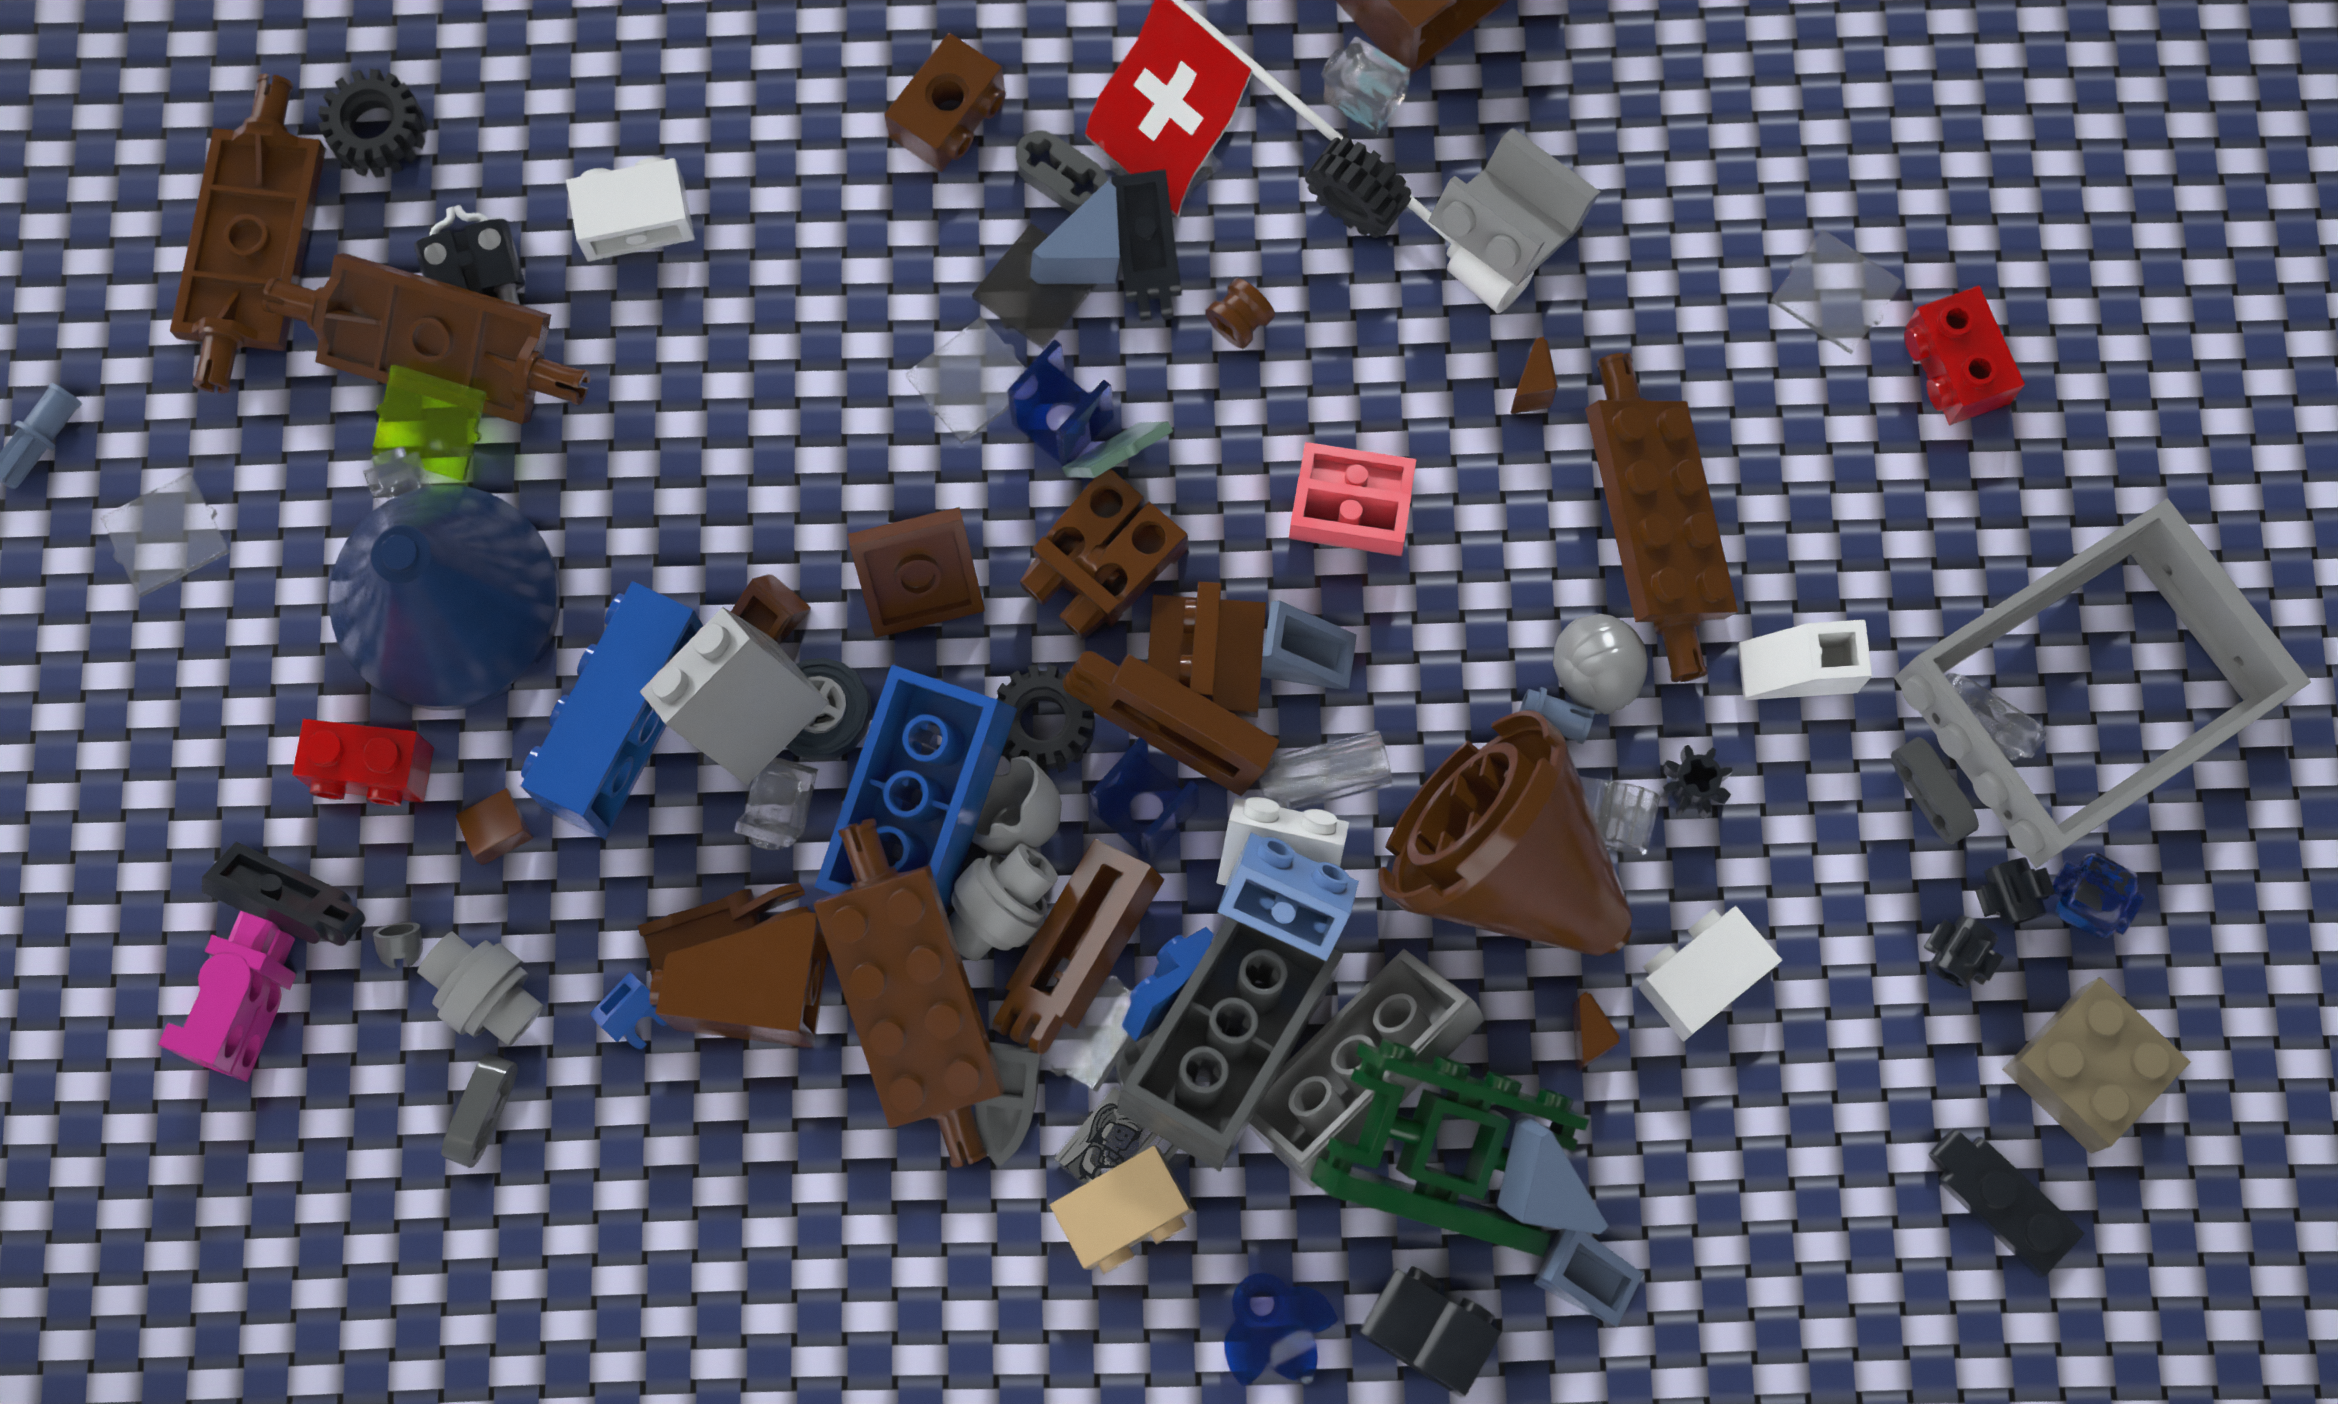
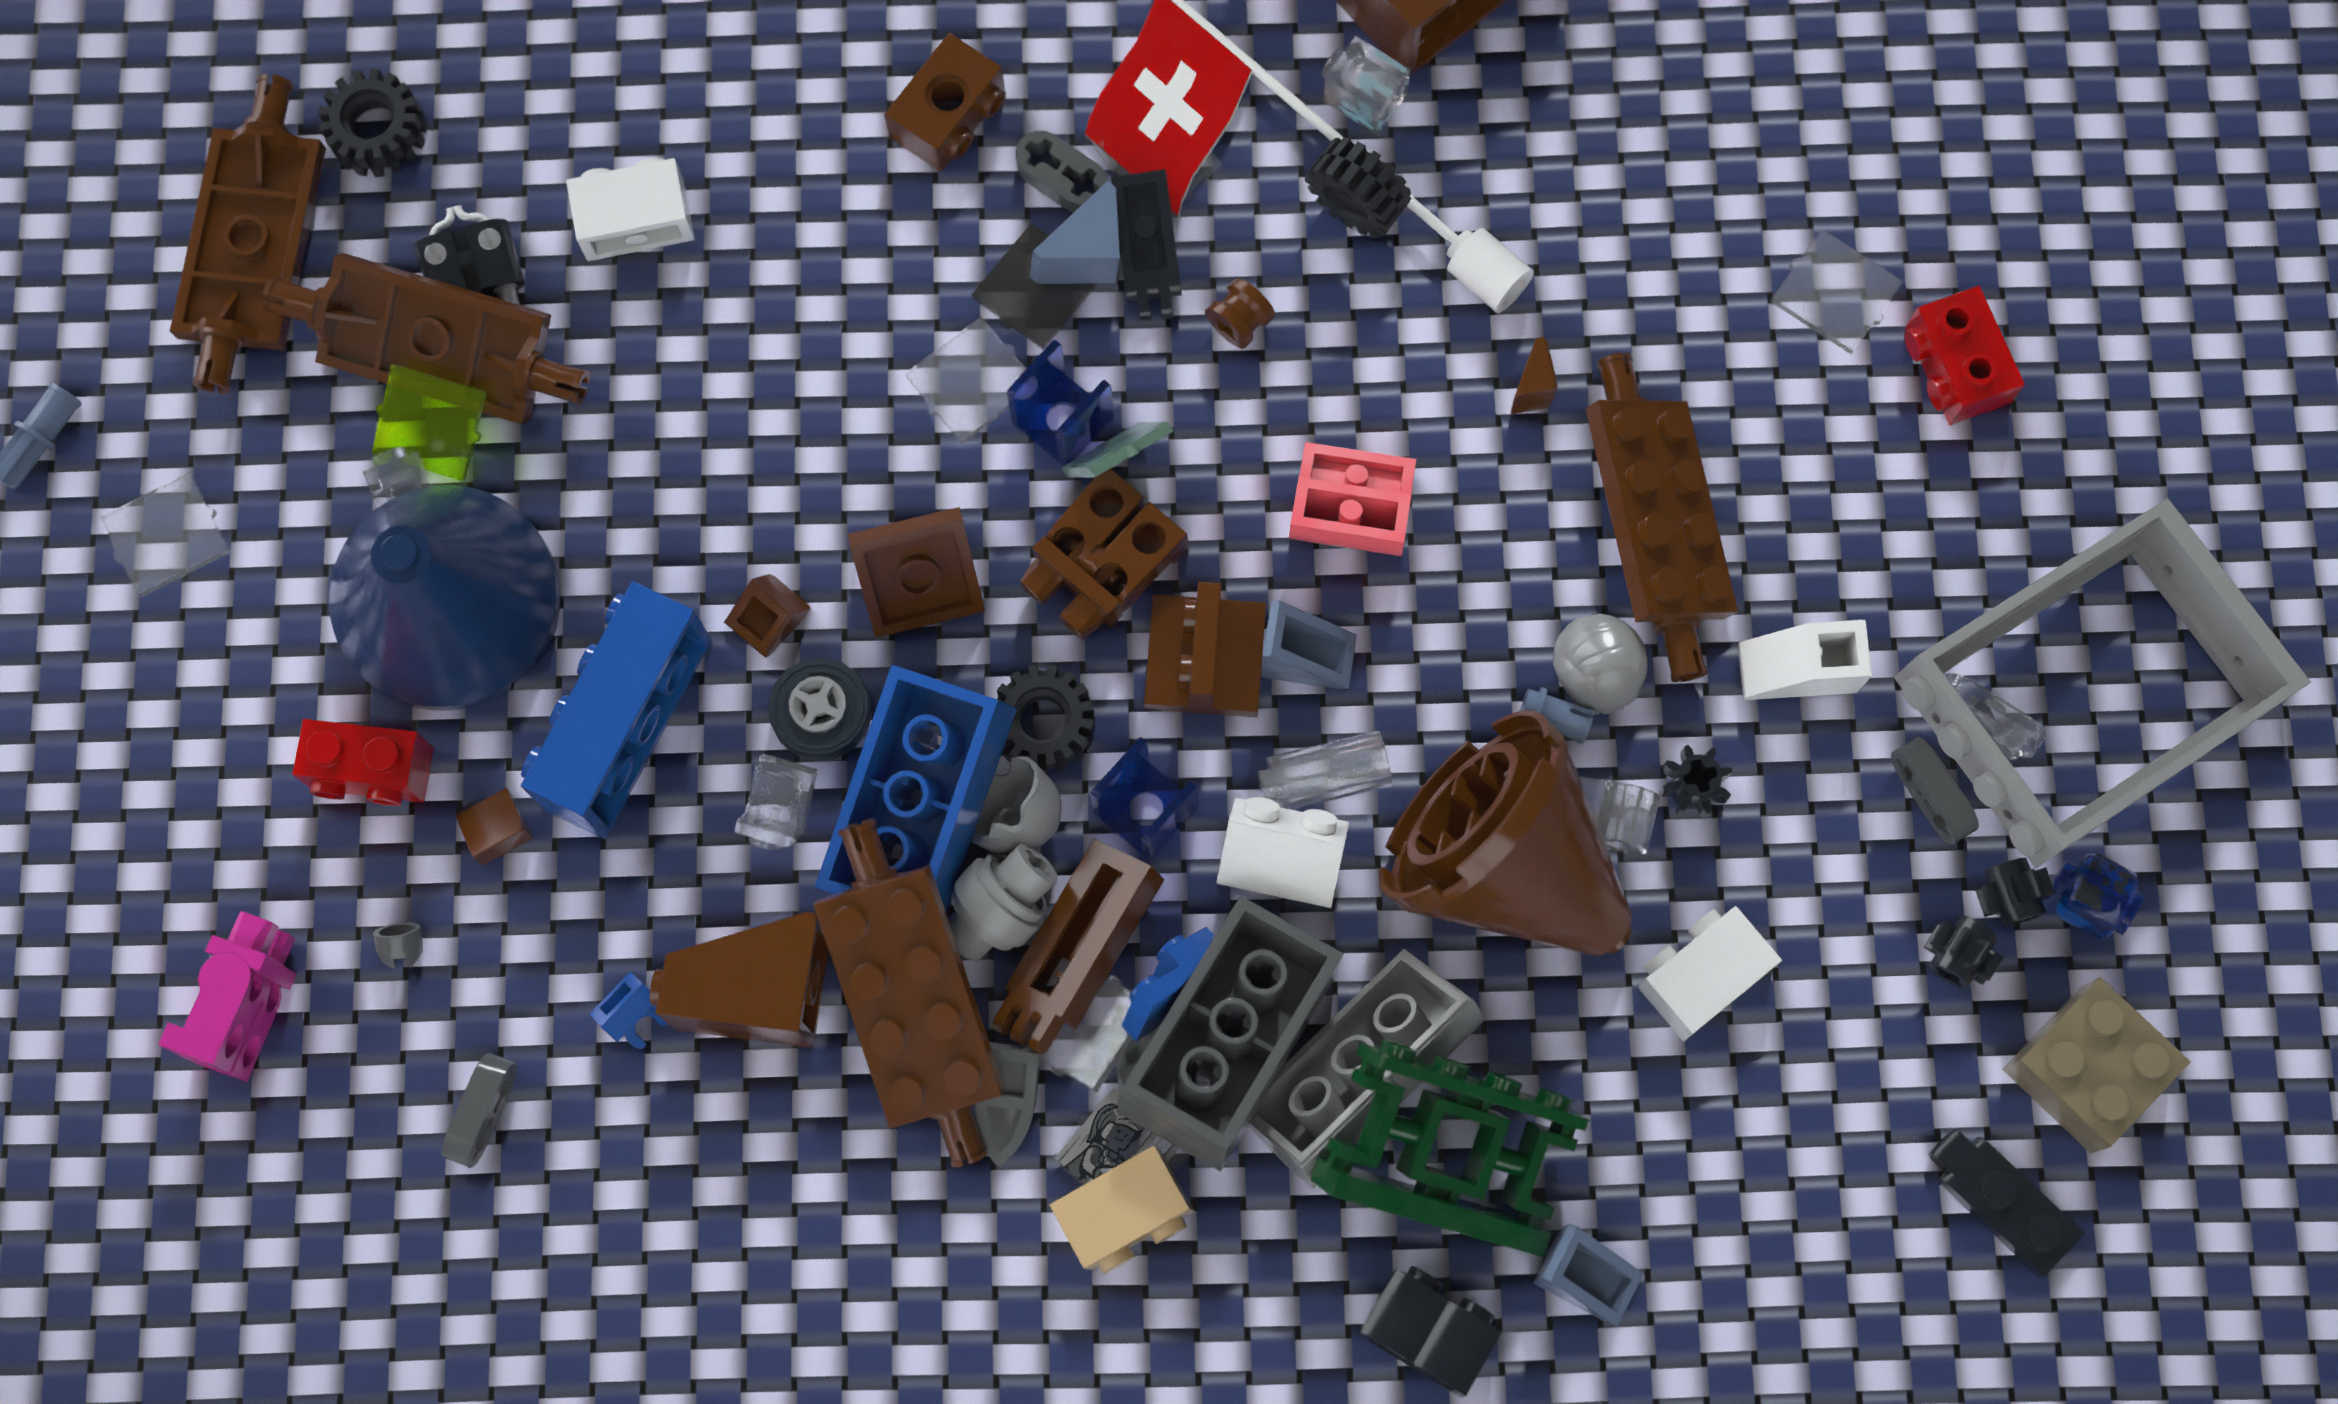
(282, 896): black hinge -> none
(480, 988): light grey piece -> none
(715, 920): reddish brown arm -> none
(734, 695): light grey slope -> none
(1173, 719): reddish brown hinge -> none
(1280, 1338): clear blue plate -> none
(1289, 895): medium blue brick -> none
(1515, 208): light grey panel -> none
(1543, 1185): sand blue slope -> none
(1592, 1031): reddish brown slope -> none

